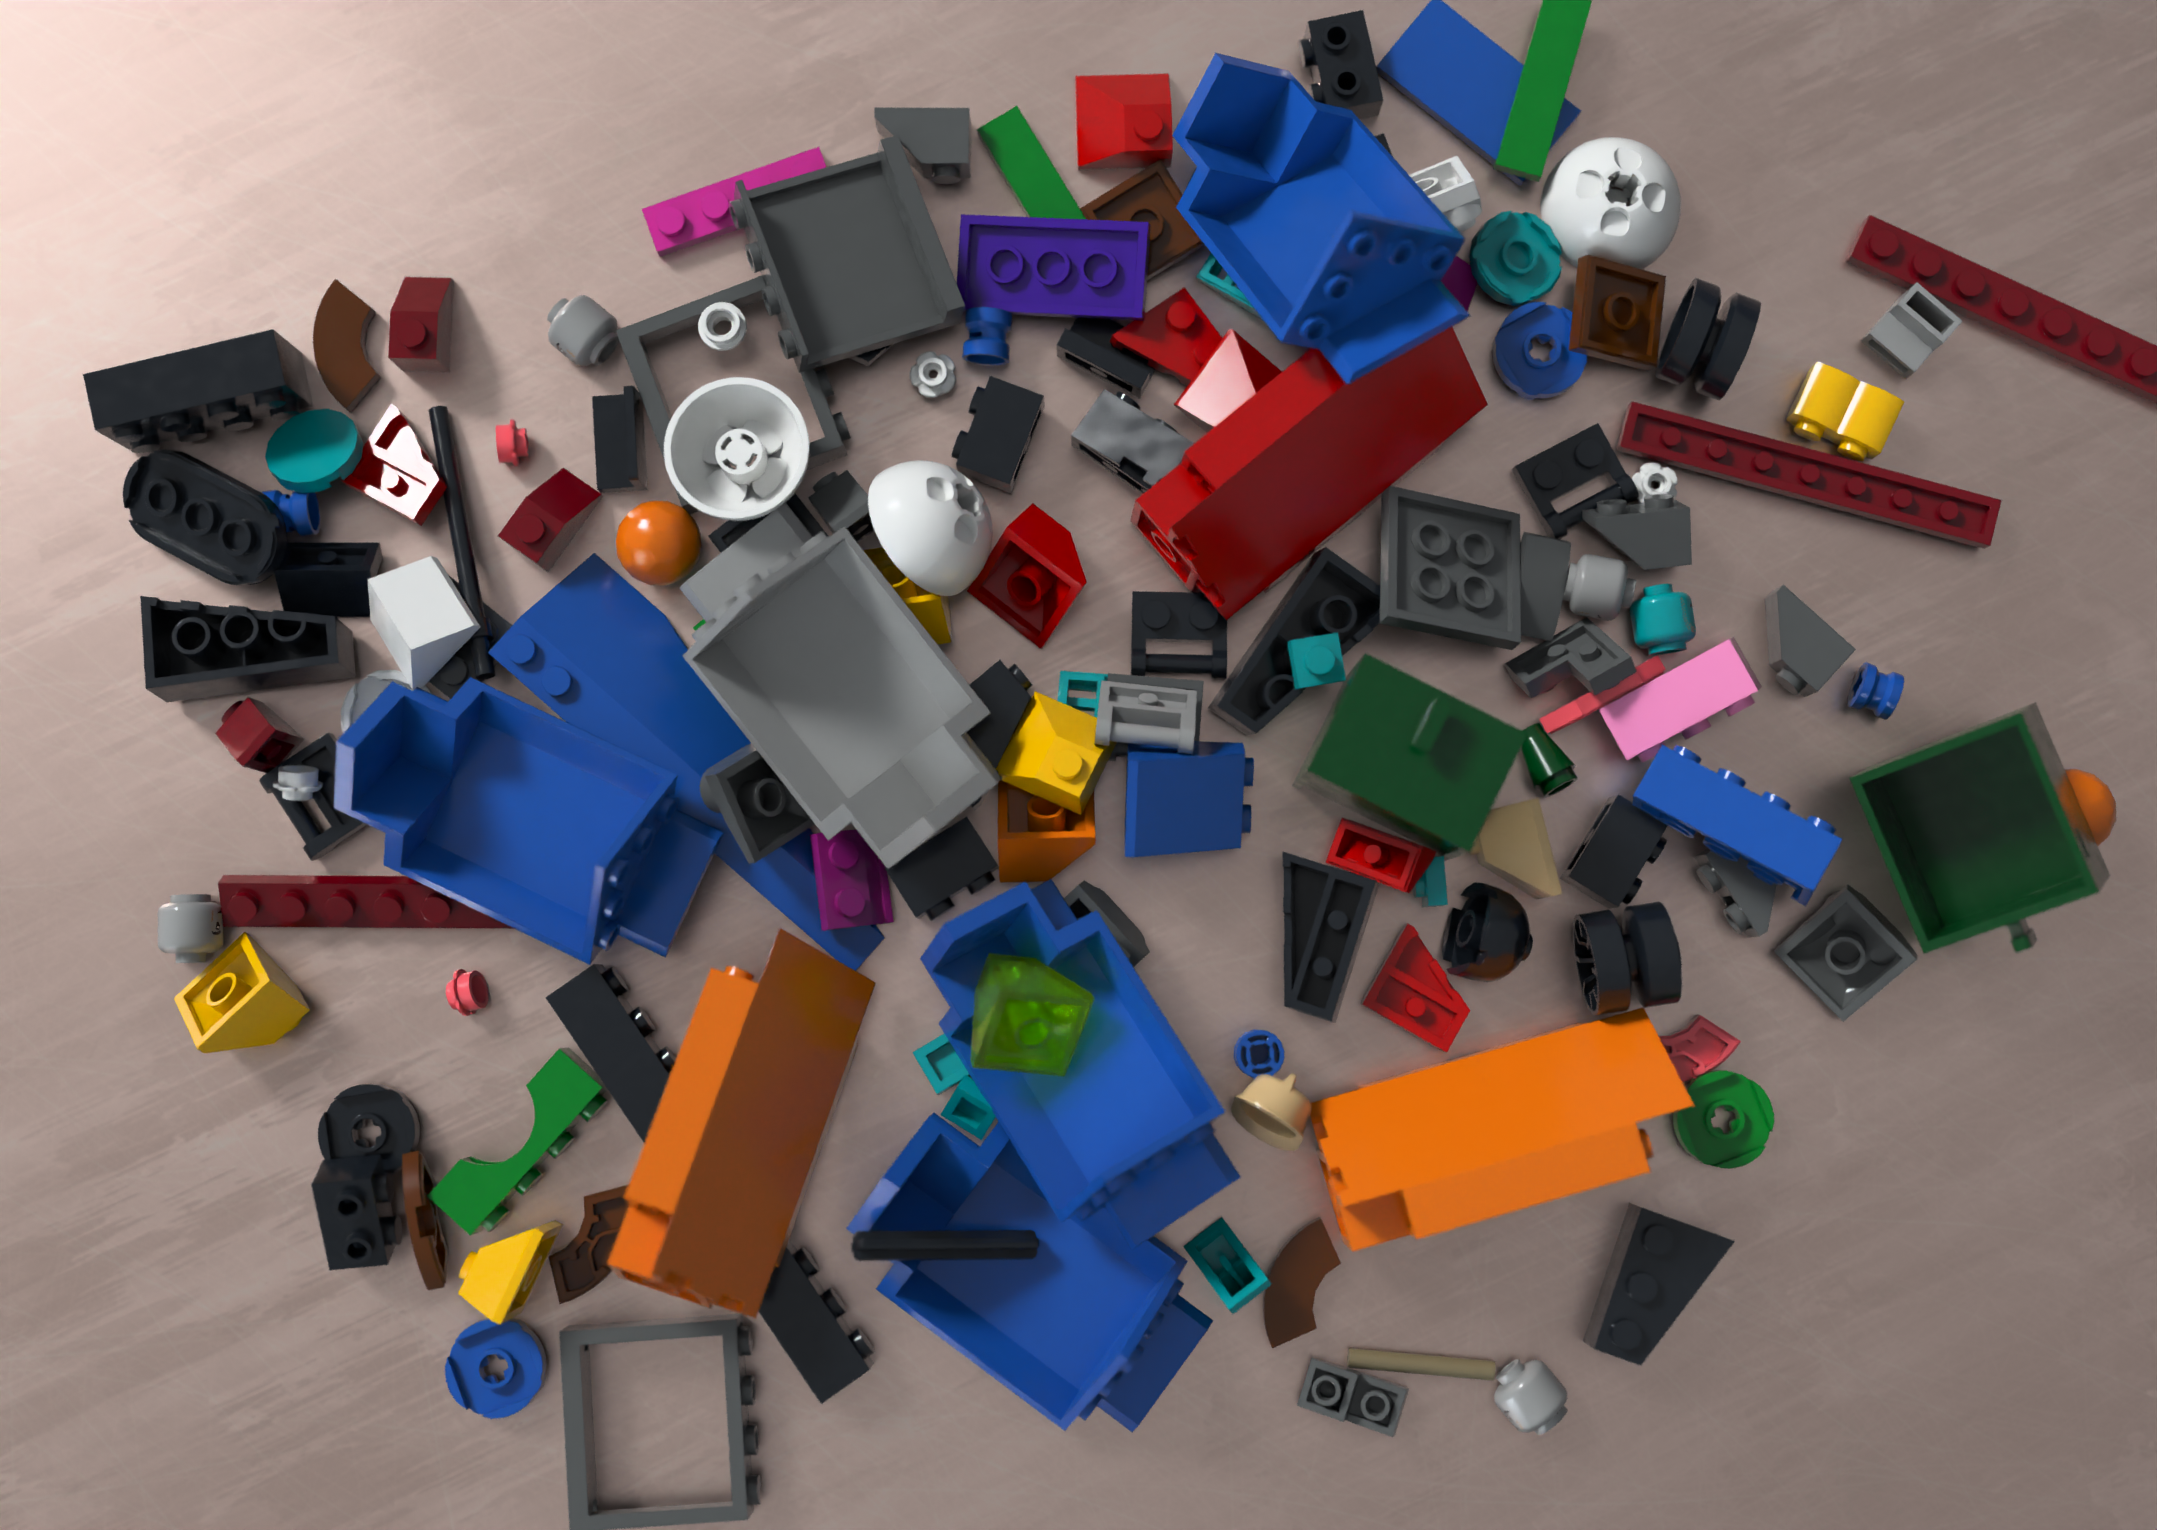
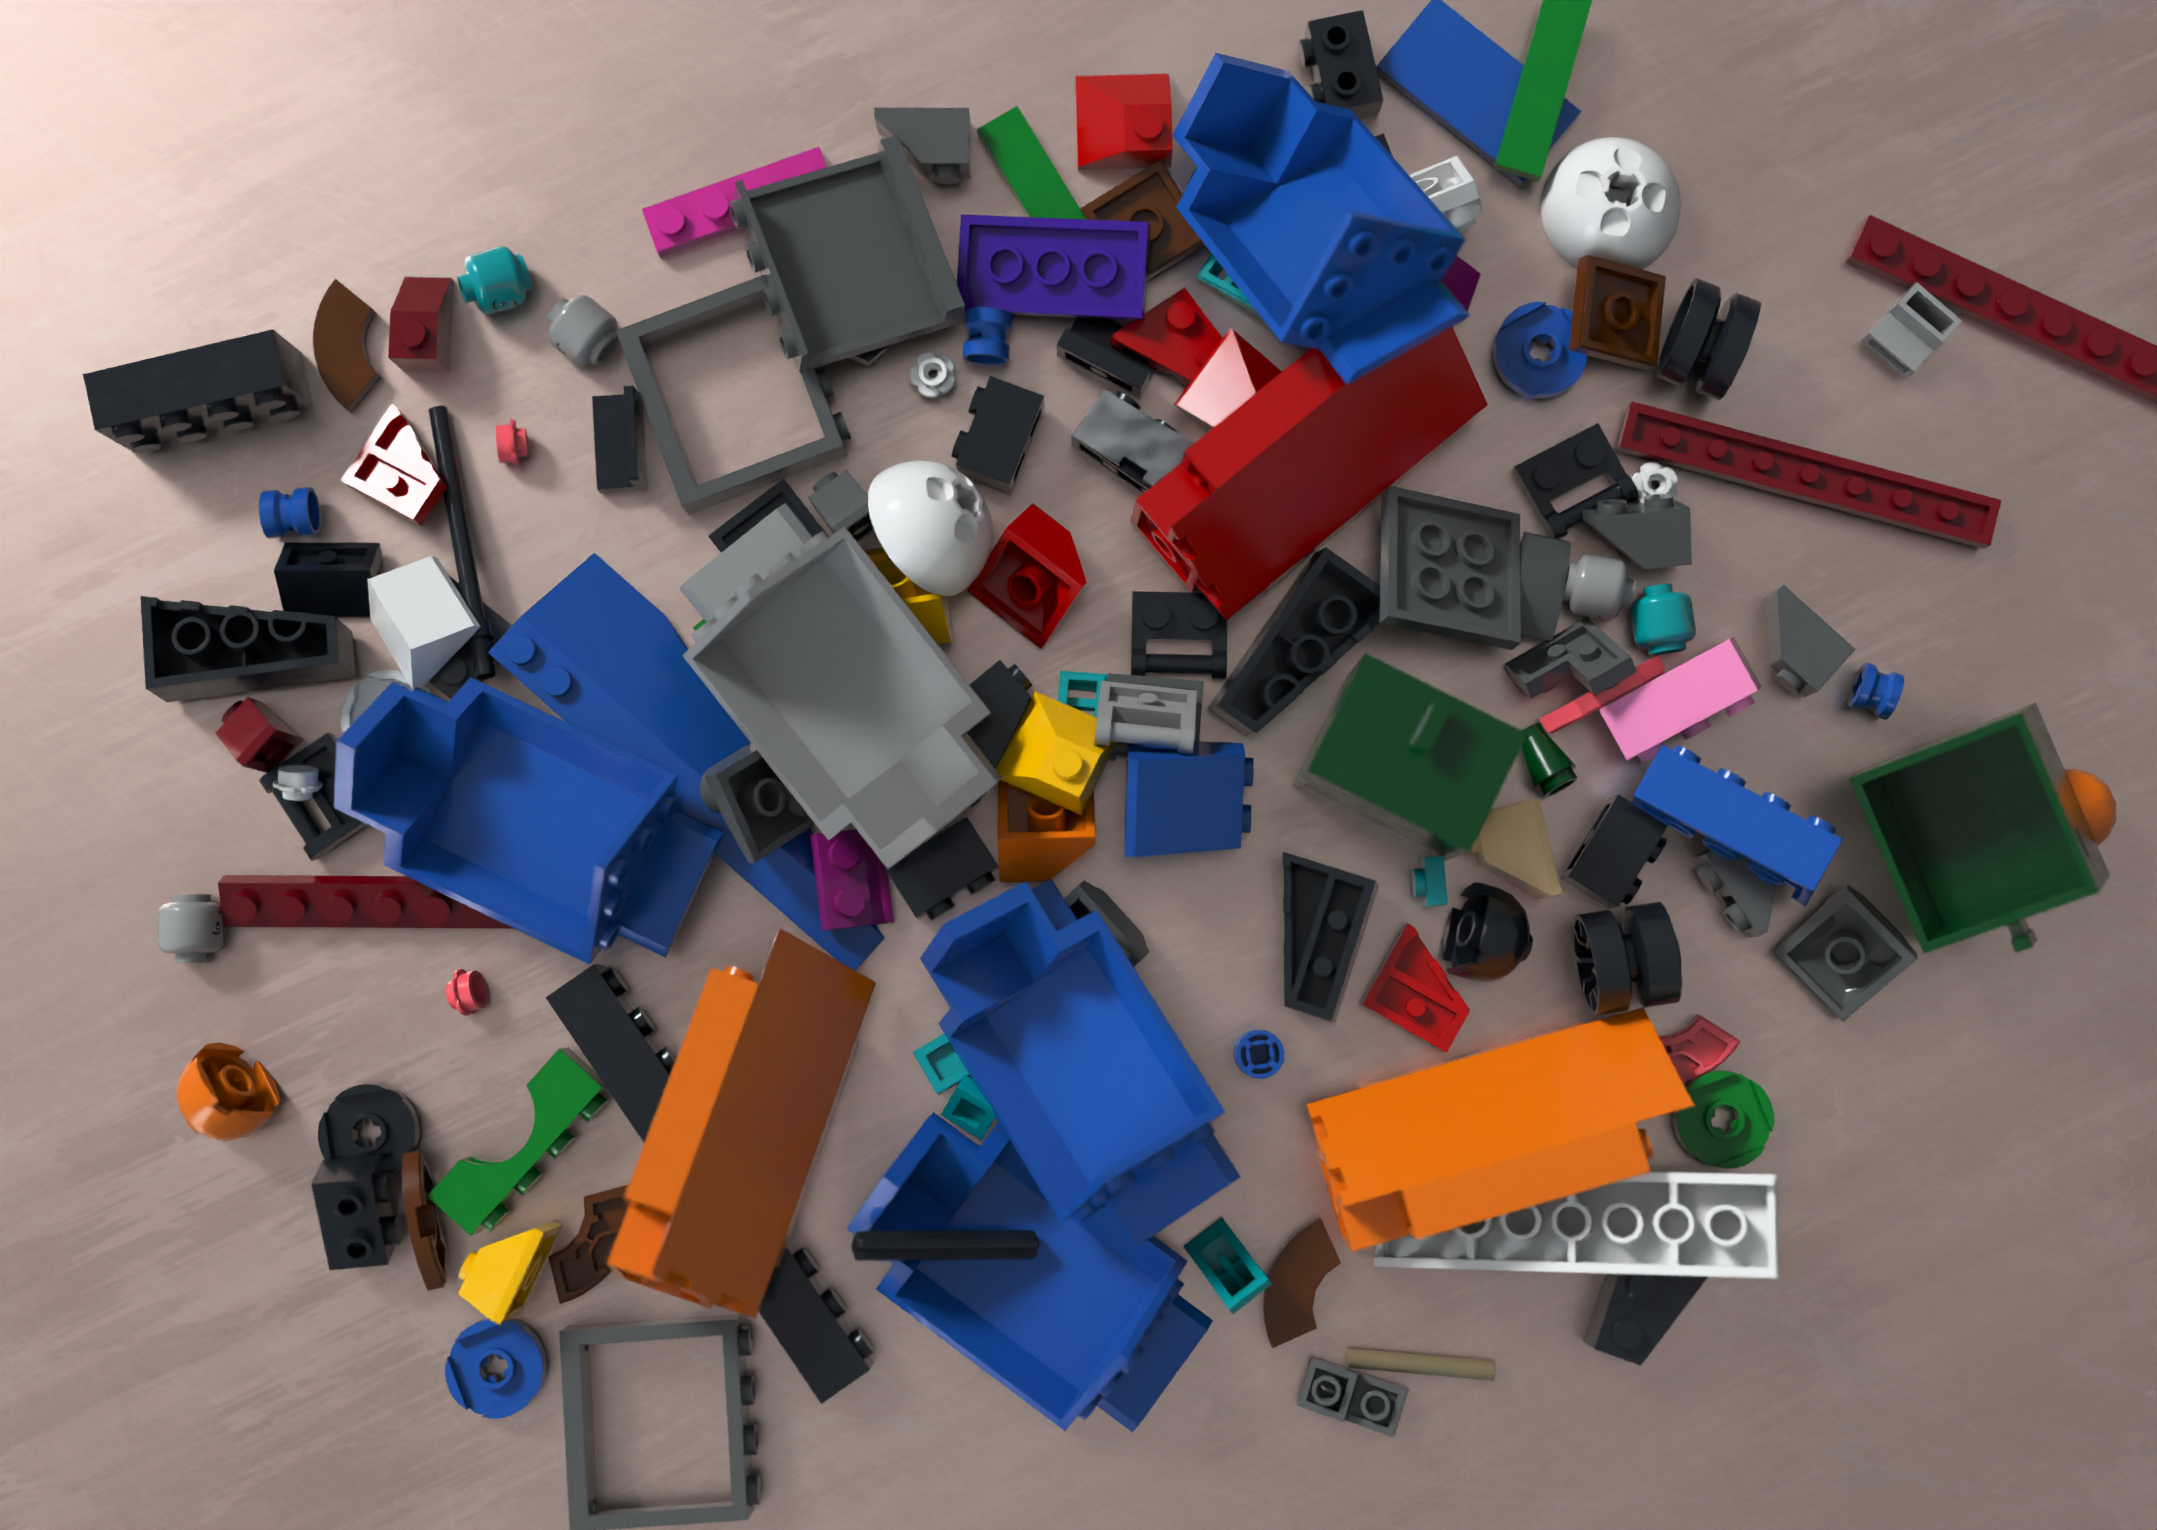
(205, 517): black tile -> none
(224, 1094): none -> orange cylinder
(240, 1000): yellow slope -> none
(314, 450): teal tile -> none
(495, 280): none -> teal head
(550, 518): dark red slope -> none
(658, 543): orange piece -> none
(720, 312): white plate -> none
(729, 425): white piece -> none
(1026, 1017): clear neon green slope -> none
(1273, 1111): tan piece -> none
(1316, 660): teal plate -> none
(1379, 855): red slope -> none
(1515, 258): teal tile -> none
(1530, 1396): light grey head -> none
(1626, 1227): none -> white tile
(1844, 411): yellow brick -> none

